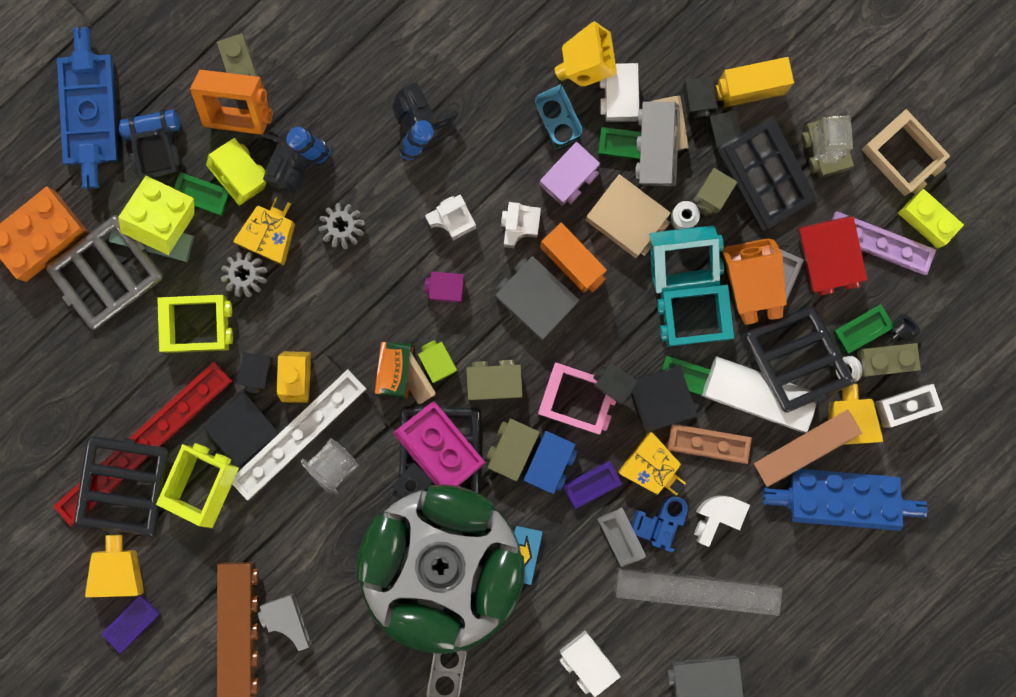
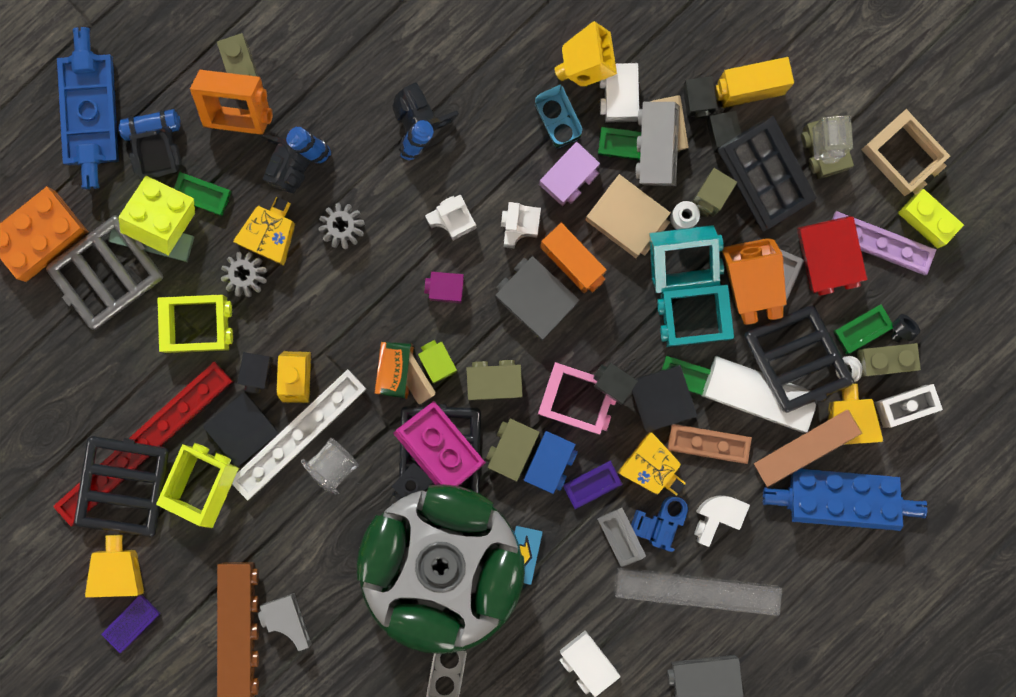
(237, 171): neon yellow brick -> none

